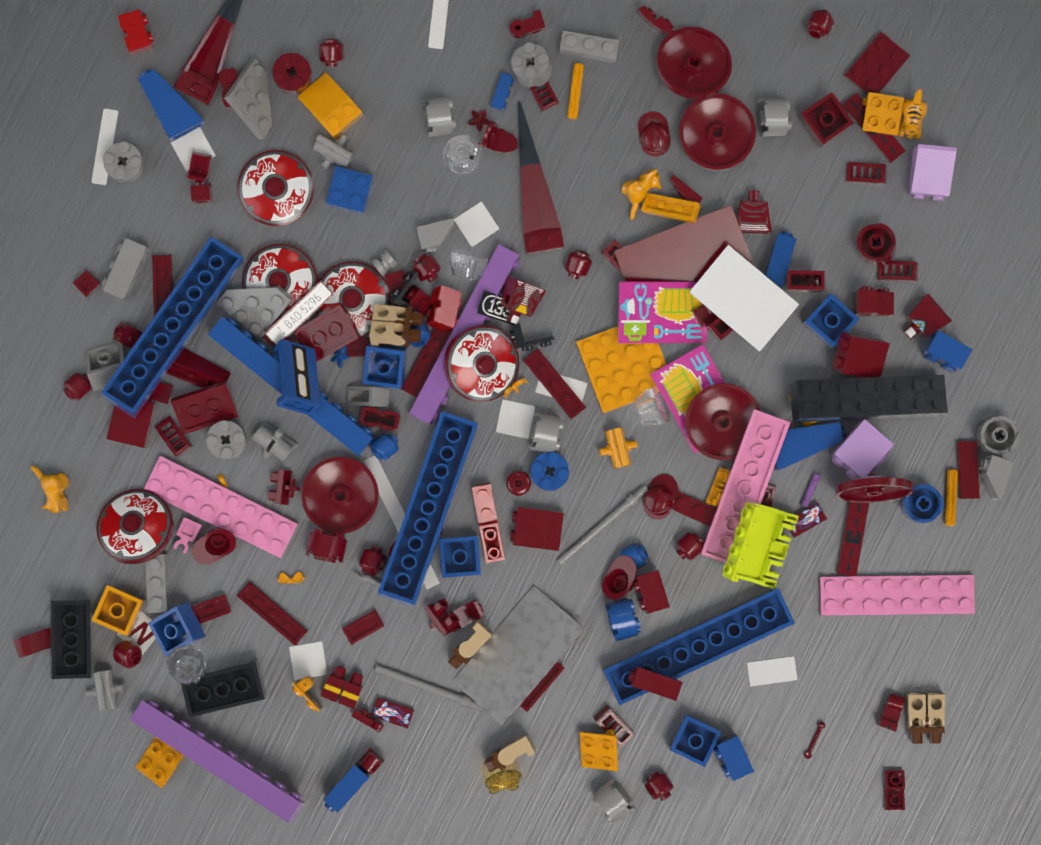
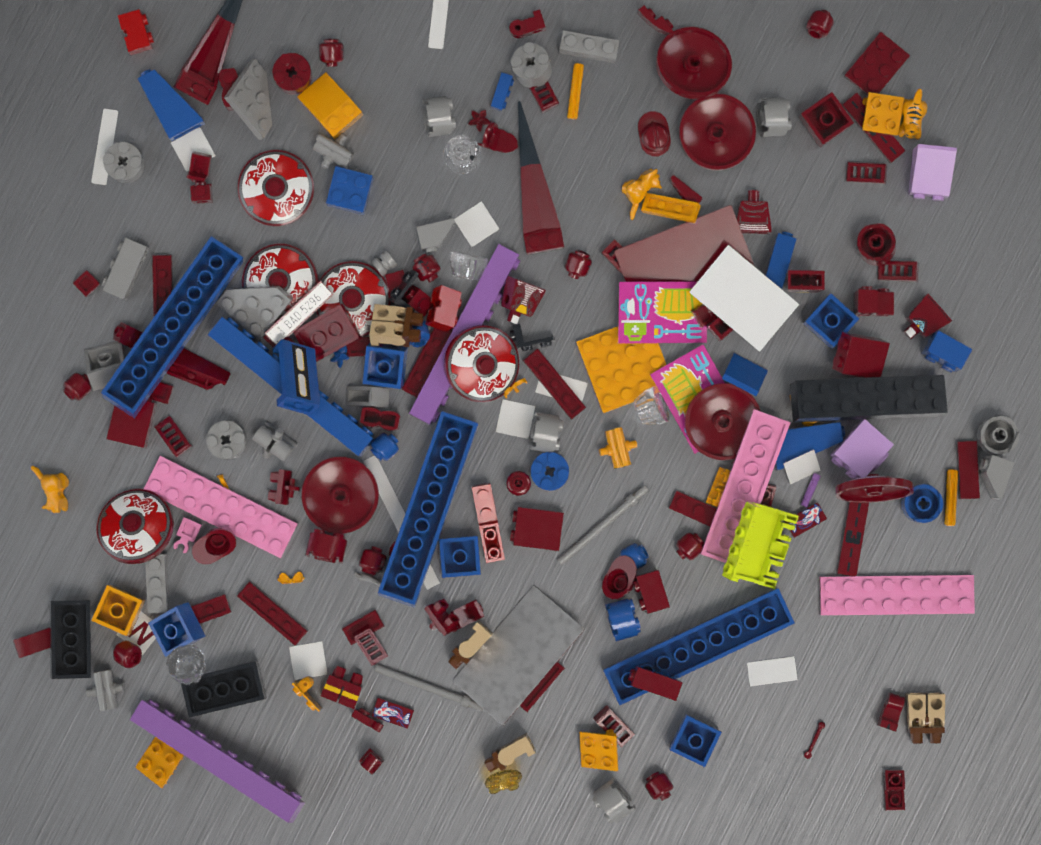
(204, 407): dark red plate -> none
(346, 788): blue brick -> none
(362, 633): none -> dark red slope
(493, 311): black sticker -> none
(660, 497): dark red piece -> none
(733, 757): blue brick -> none
(744, 374): none -> blue tile
(802, 467): none -> white sticker

